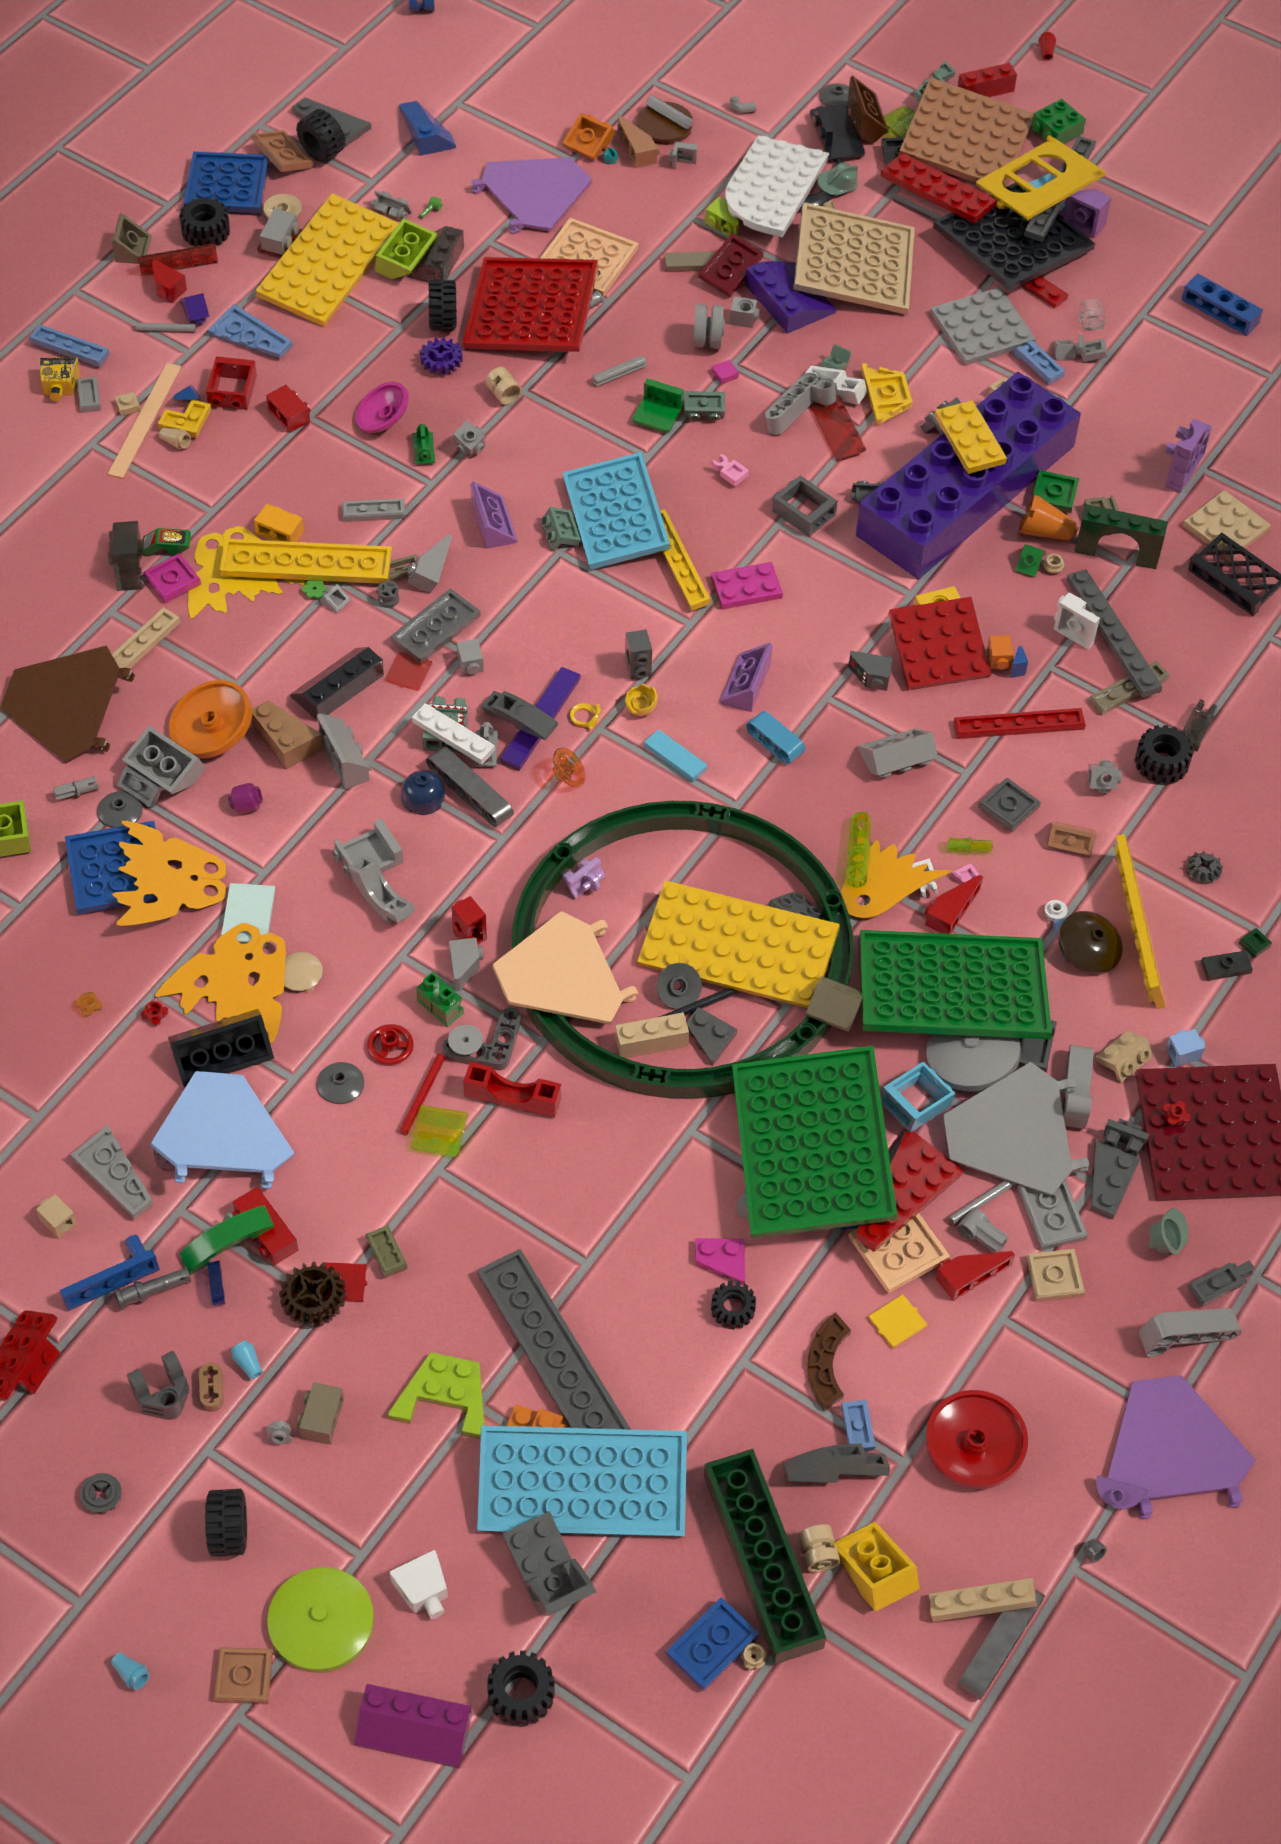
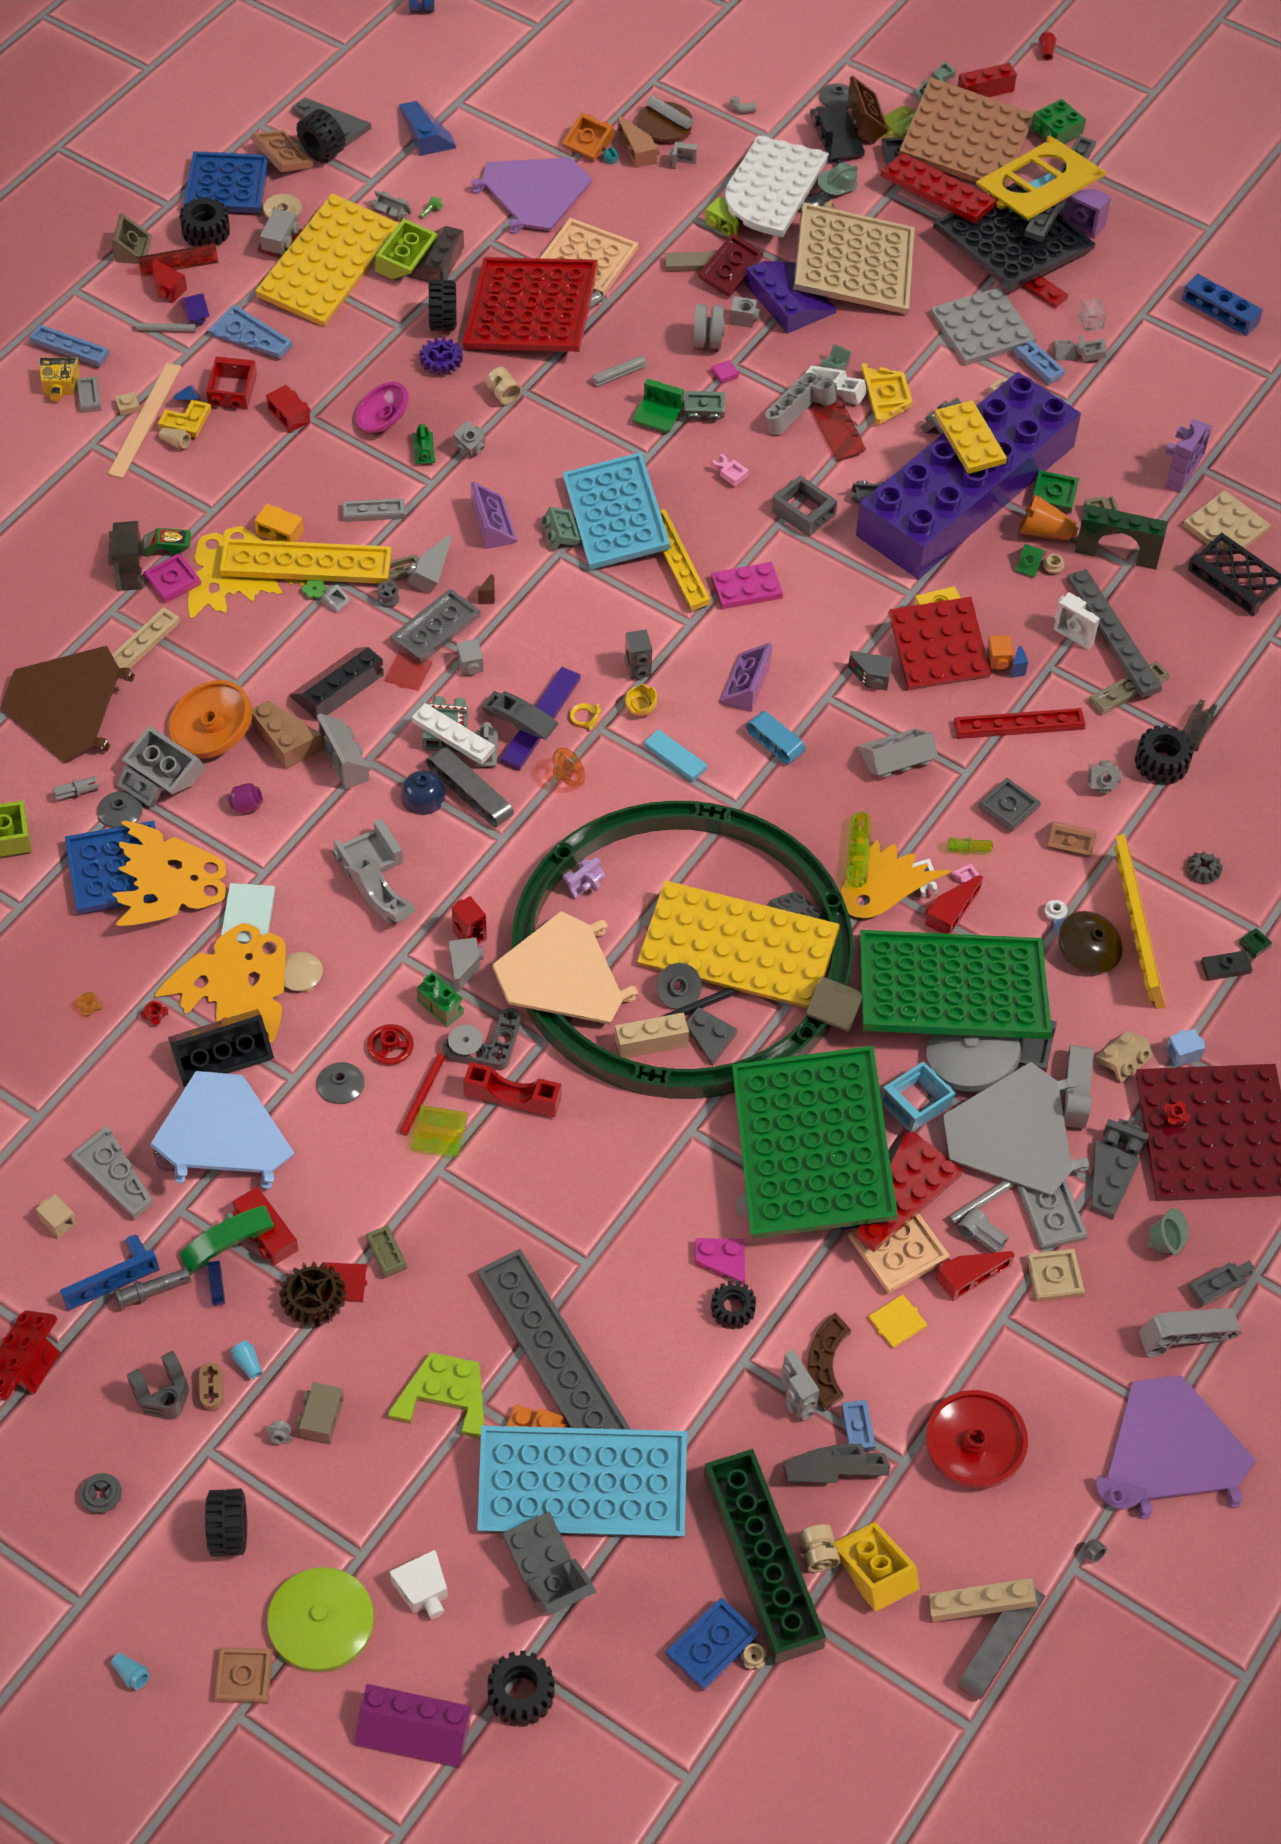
(486, 592): none -> reddish brown slope
(801, 1389): none -> light grey plate

